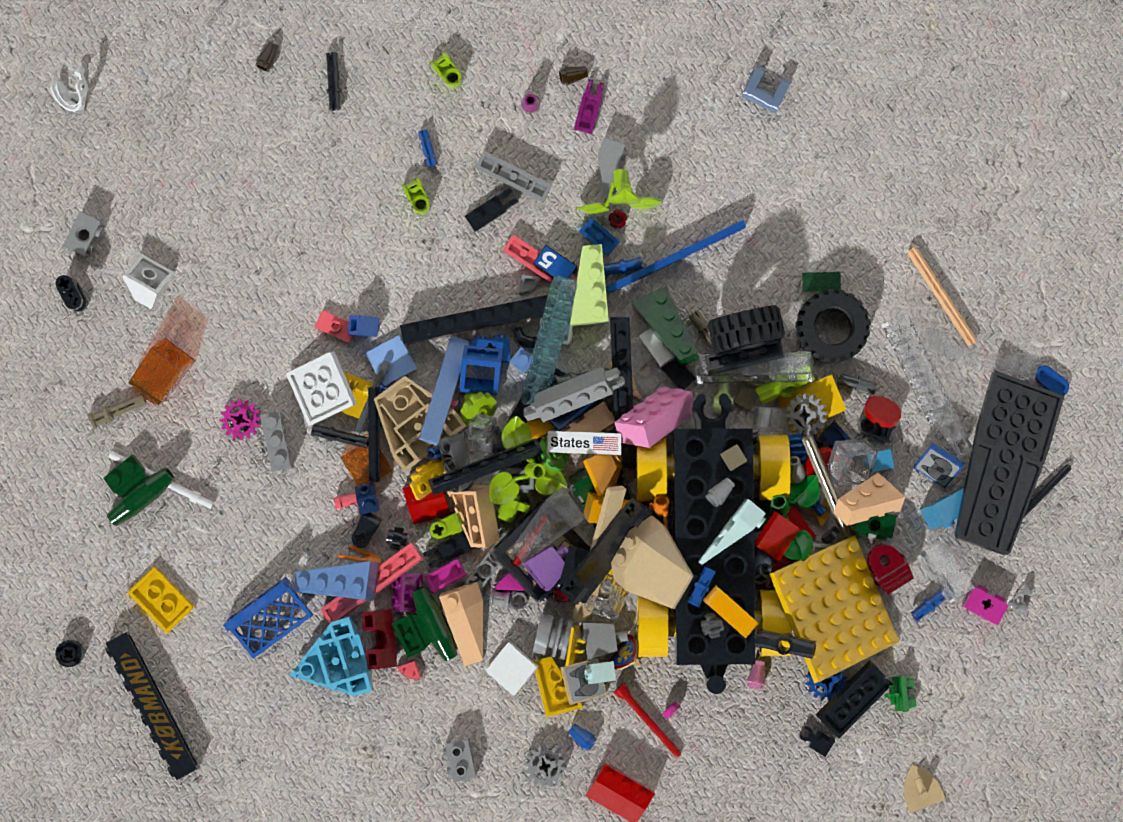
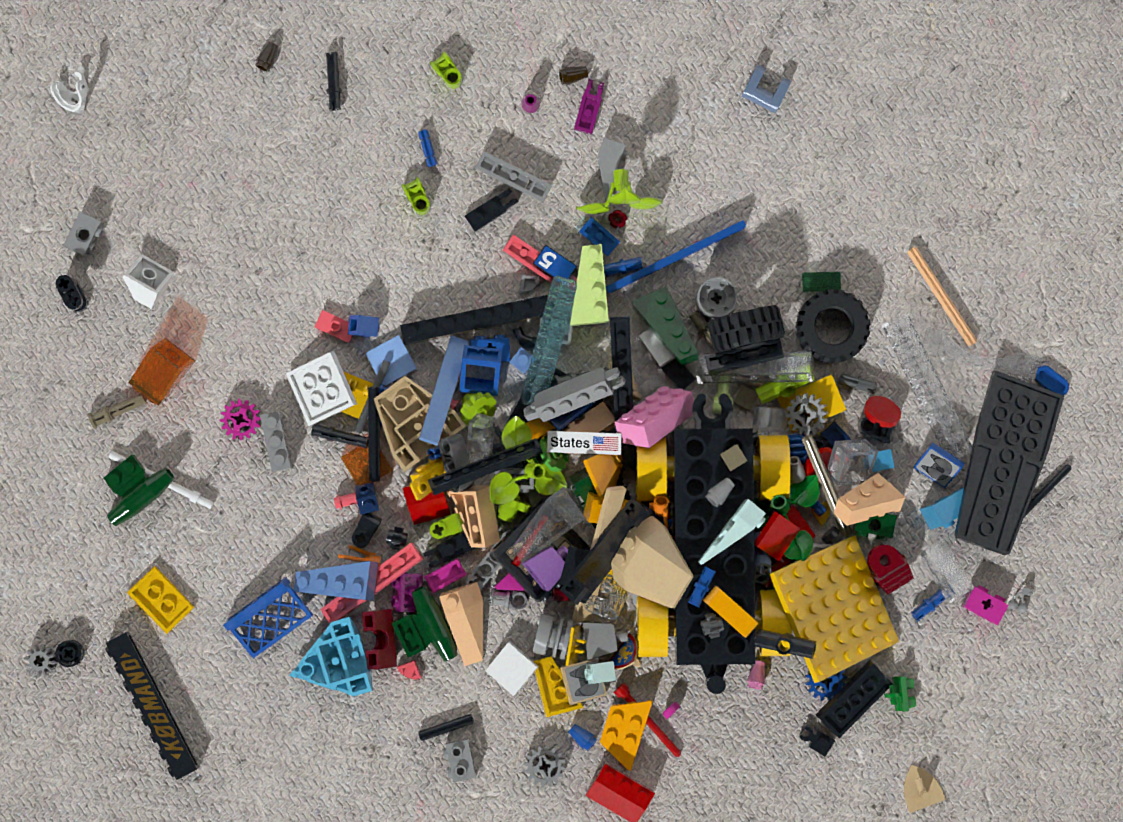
(35, 656): none -> light grey gear
(446, 727): none -> black axle
(624, 730): none -> light orange wing
(722, 289): none -> light grey wheel

